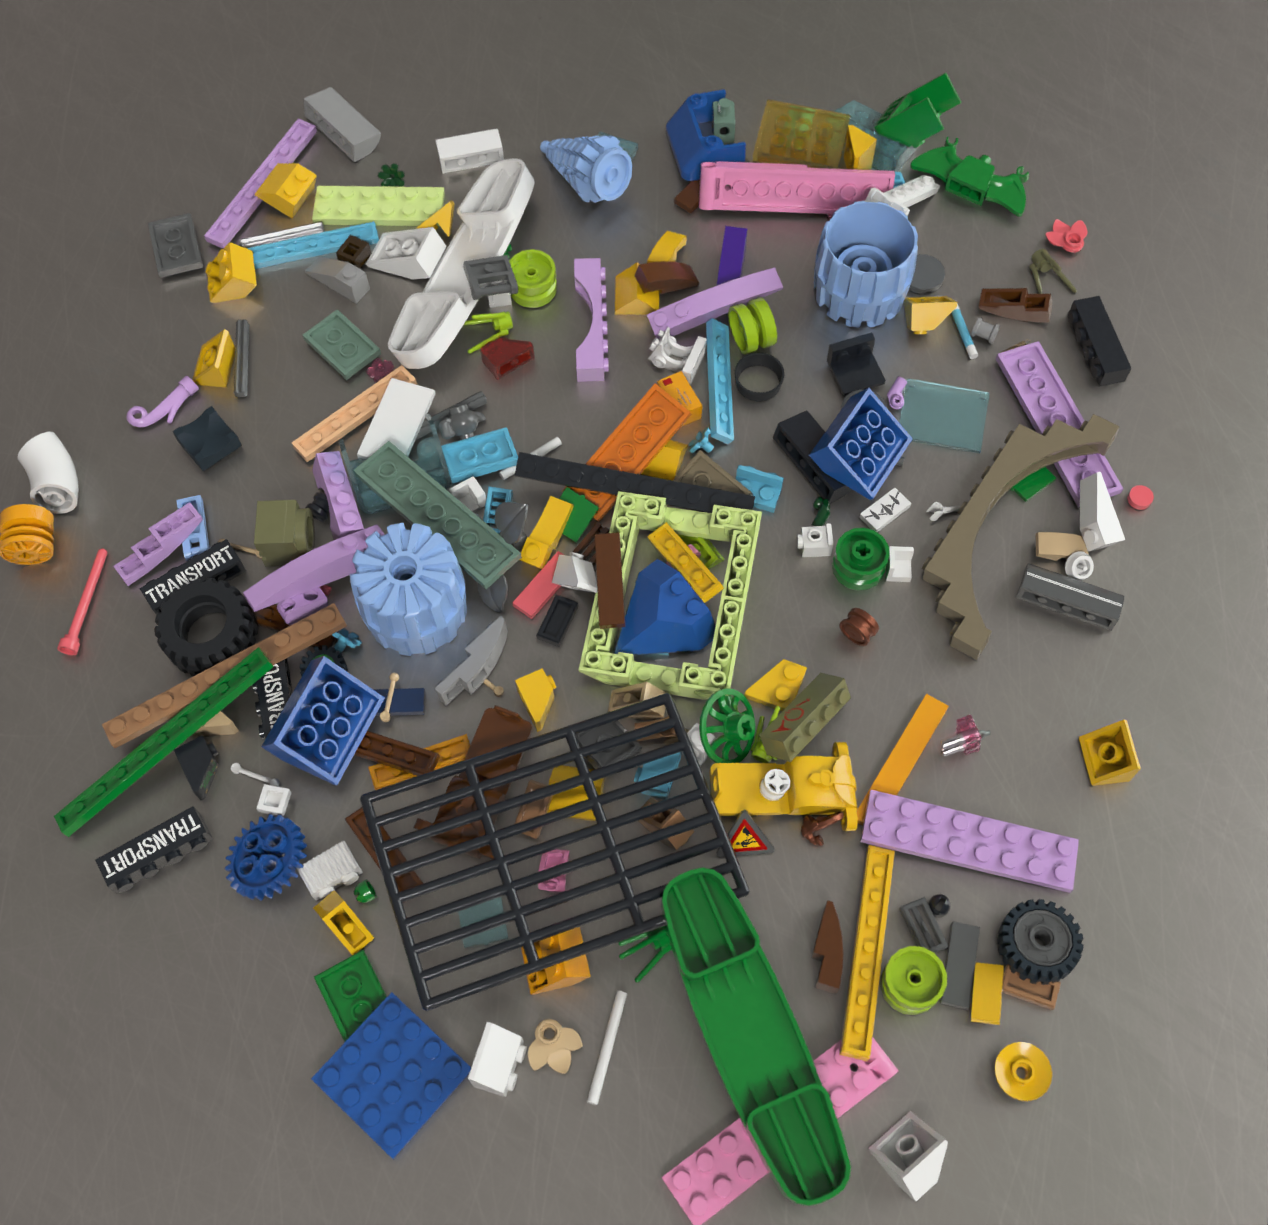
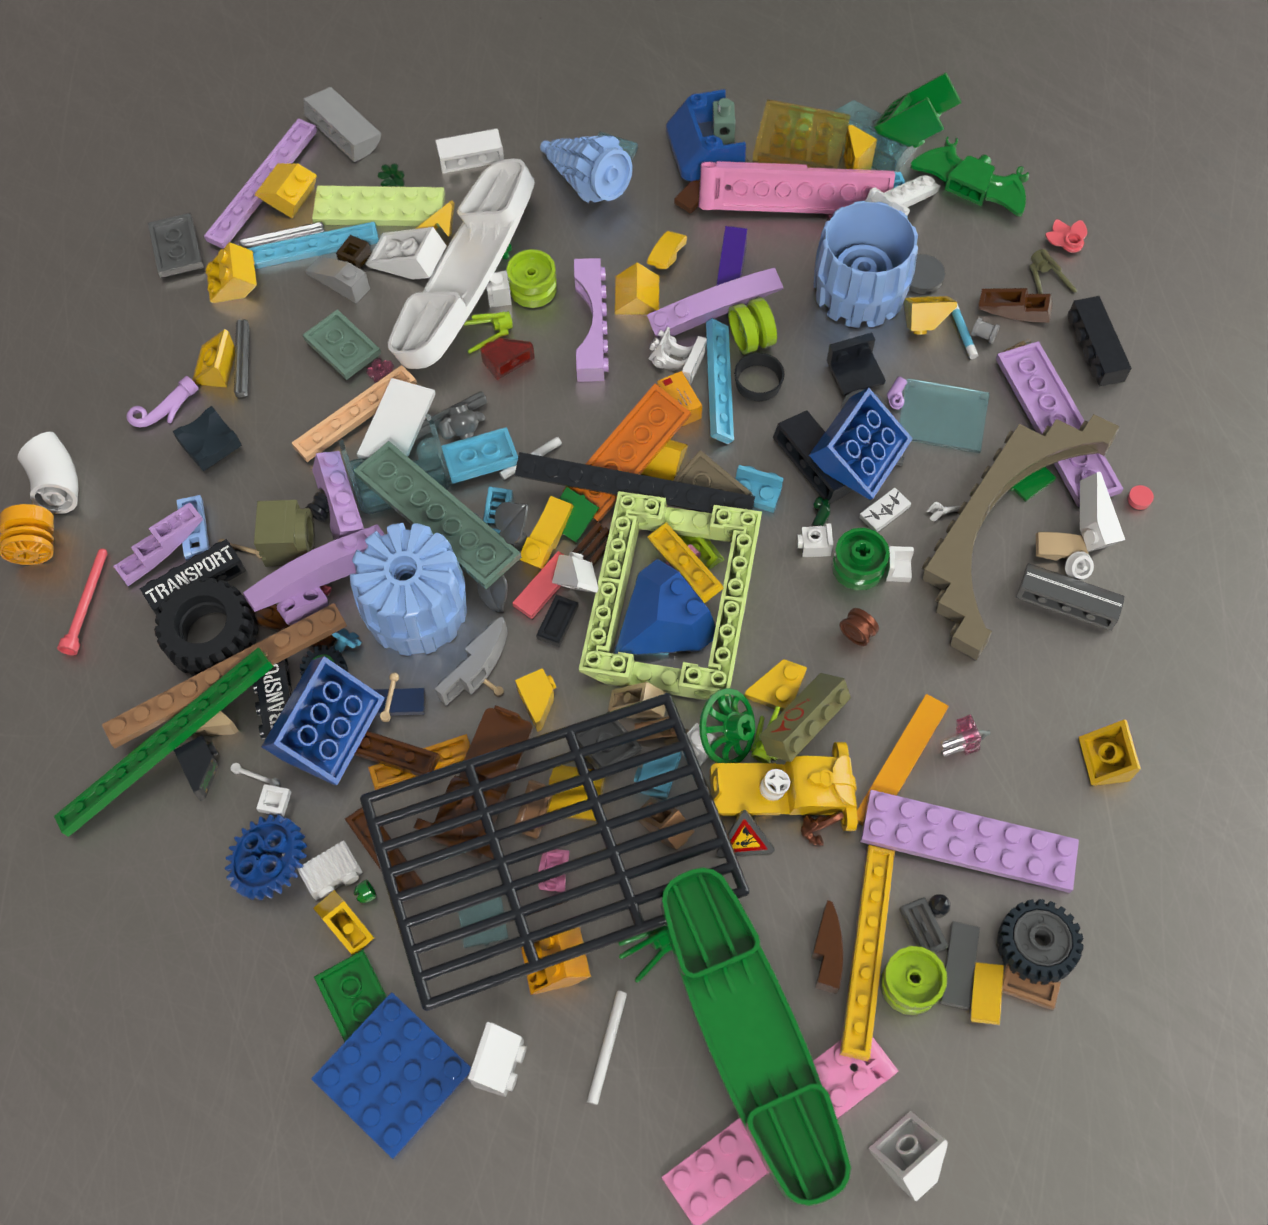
(153, 850): black brick -> none
(470, 494): white panel -> none
(490, 270): dark grey plate -> none
(554, 1050): tan plate -> none
(609, 580): reddish brown tile -> none
(665, 276): reddish brown slope -> none
(701, 441): medium azure plant -> none
(1033, 1062): yellow dish -> none

